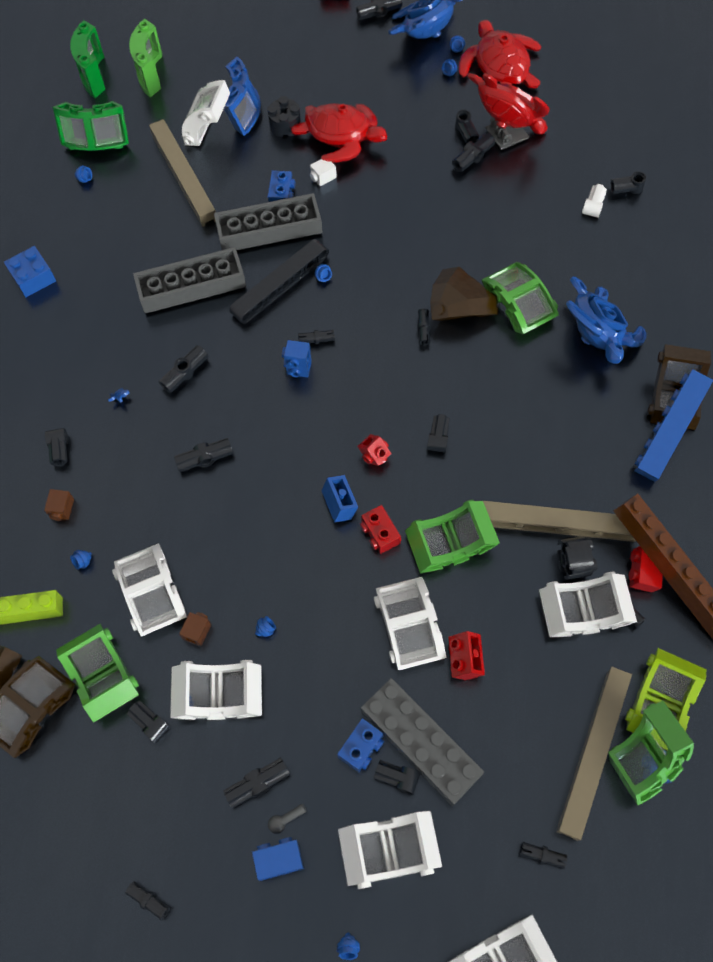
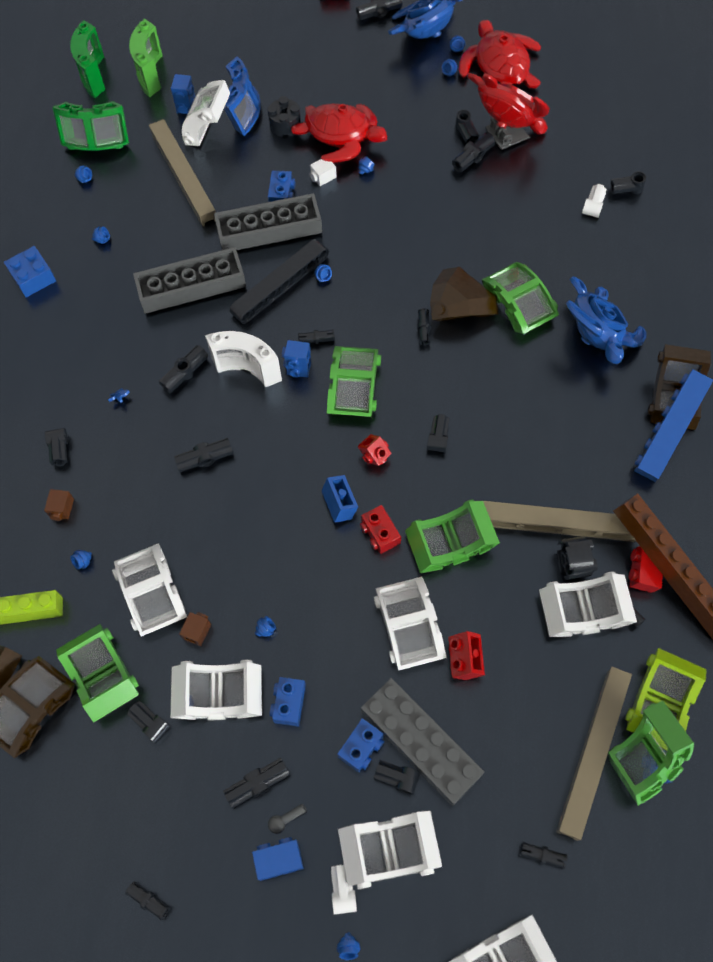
(101, 235): none -> blue plate
(183, 93): none -> blue brick
(244, 351): none -> white window
(288, 701): none -> blue brick
(342, 895): none -> white piece
(353, 381): none -> window
(365, 165): none -> blue plate

